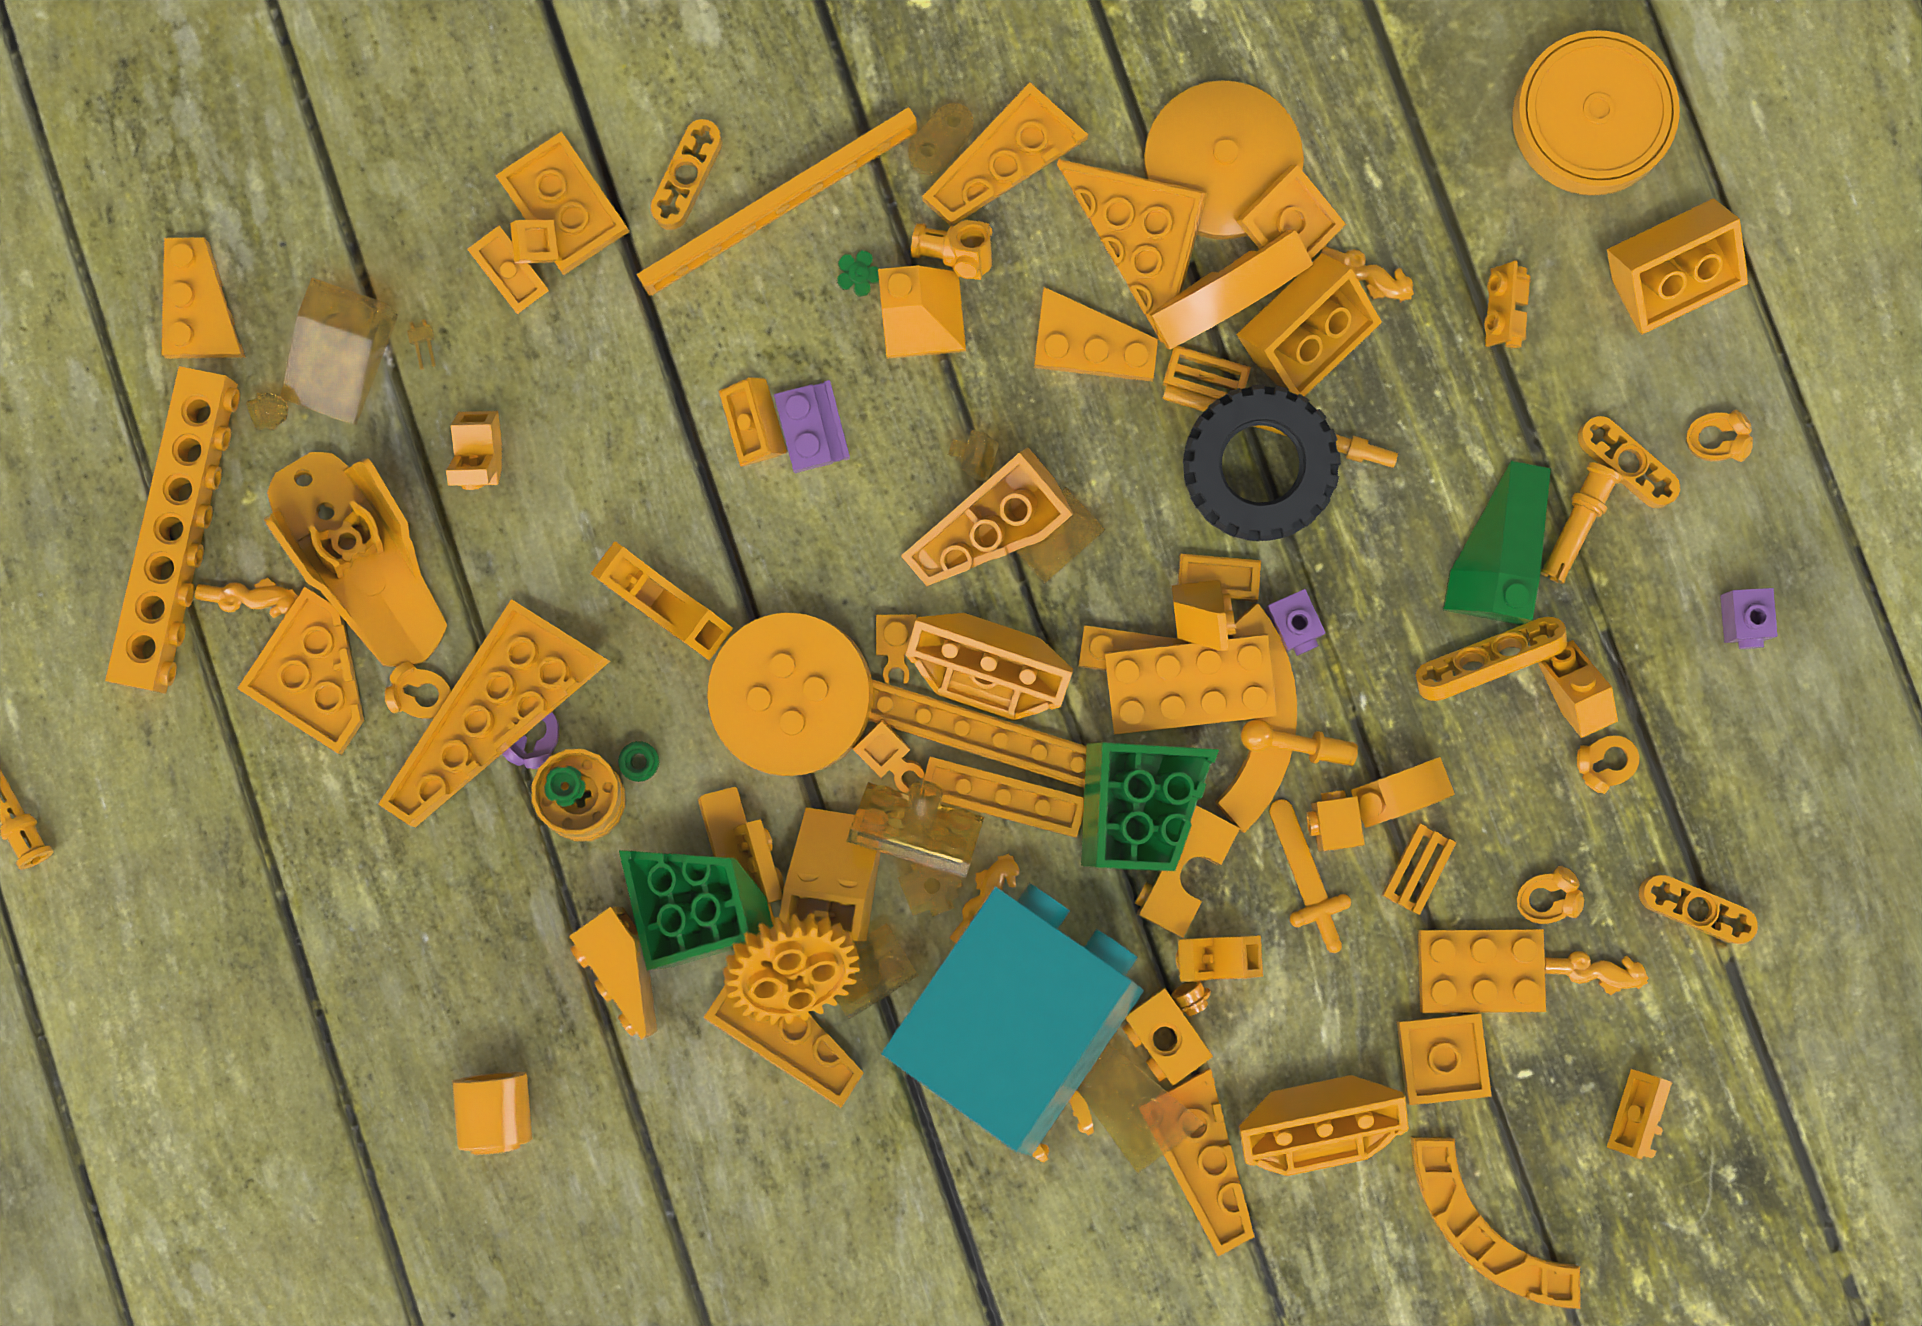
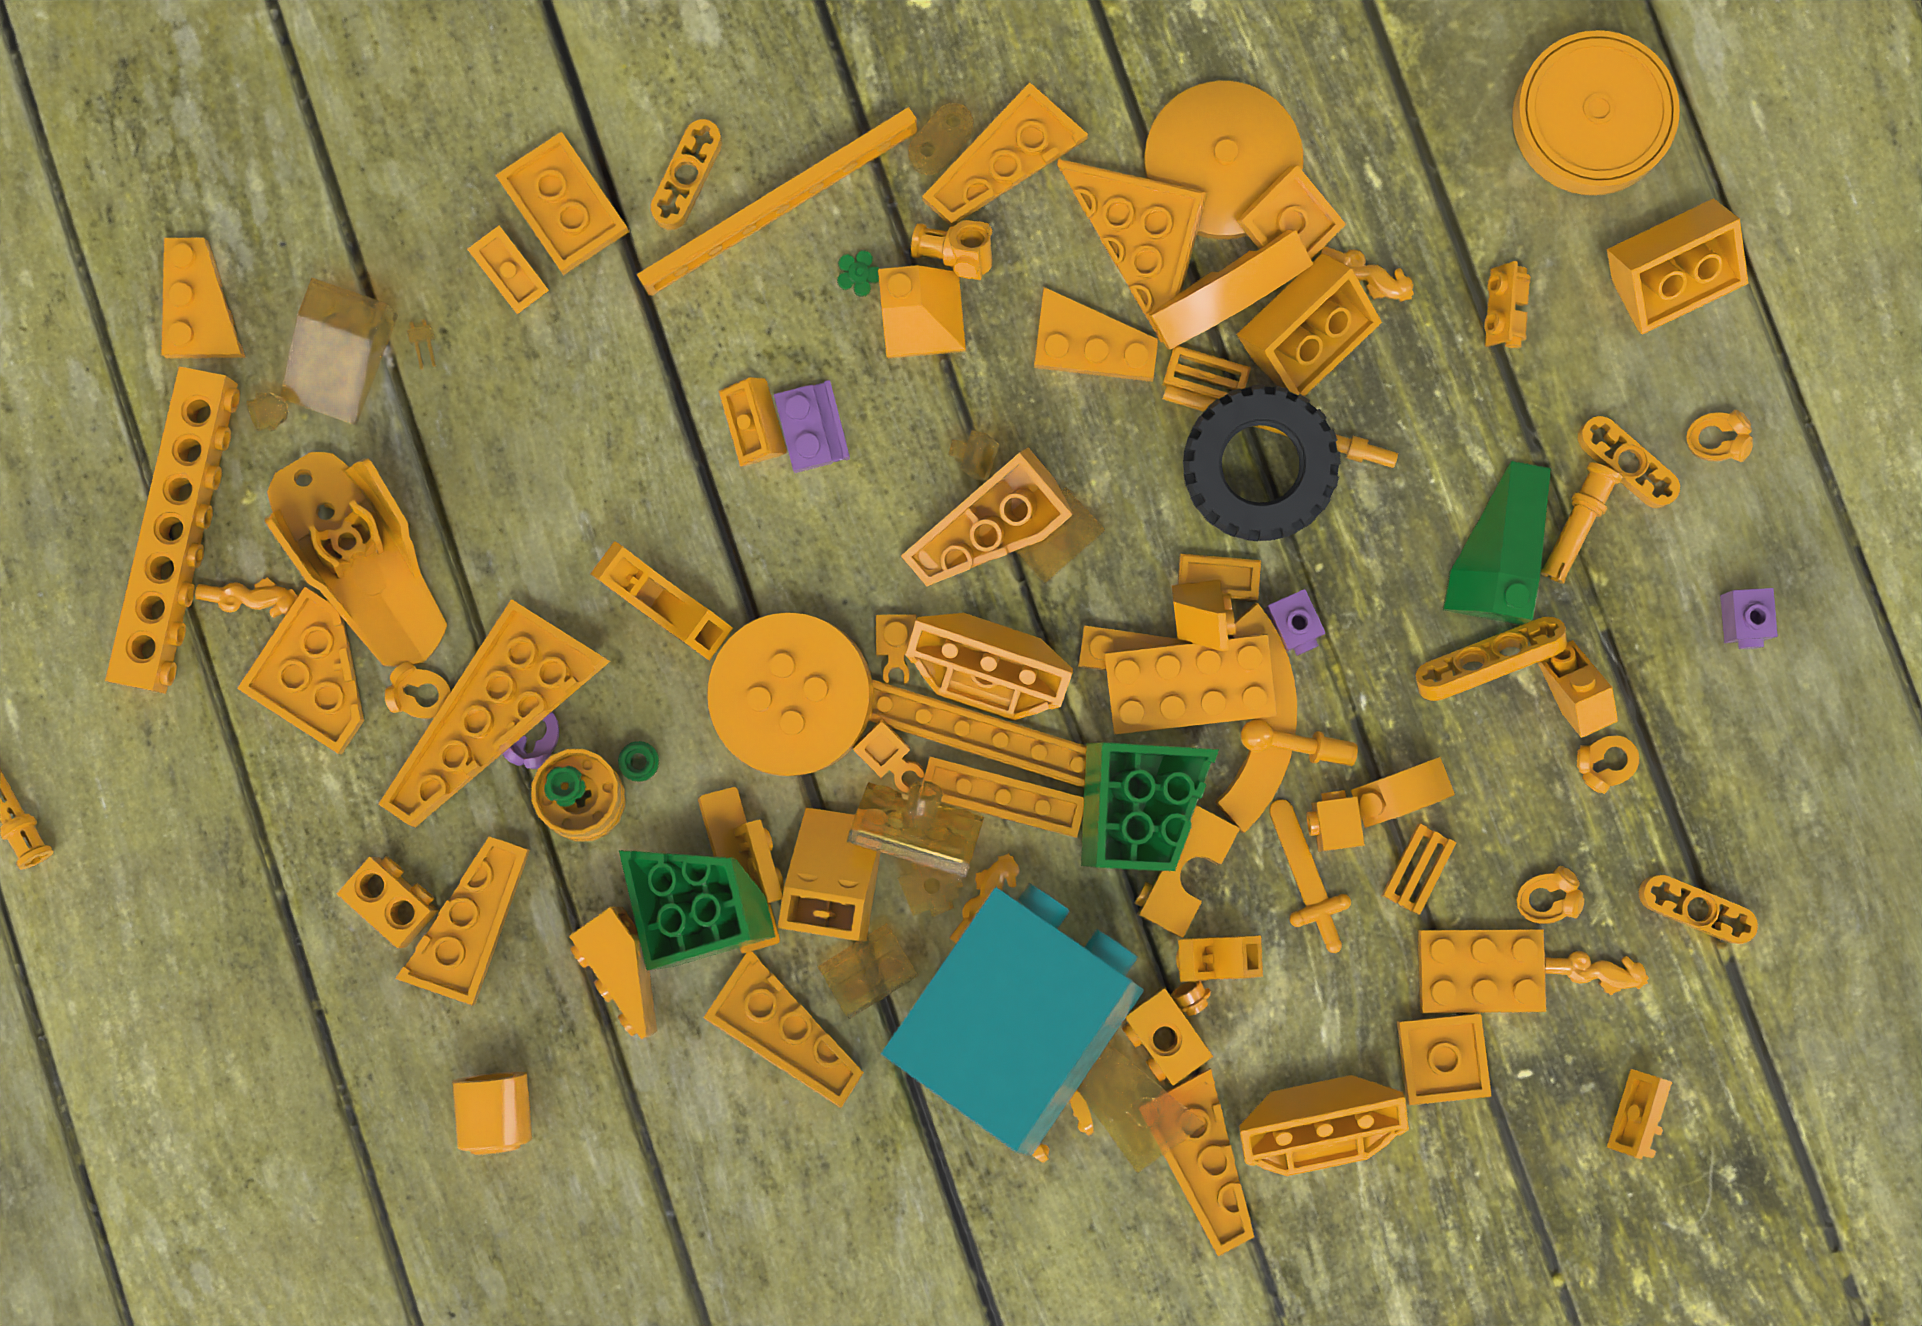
(383, 910): none -> light orange brick
(464, 936): none -> light orange wing
(476, 450): light orange brick -> none
(534, 241): light orange plate -> none
(791, 969): light orange gear -> none
(1476, 1241): light orange tile -> none

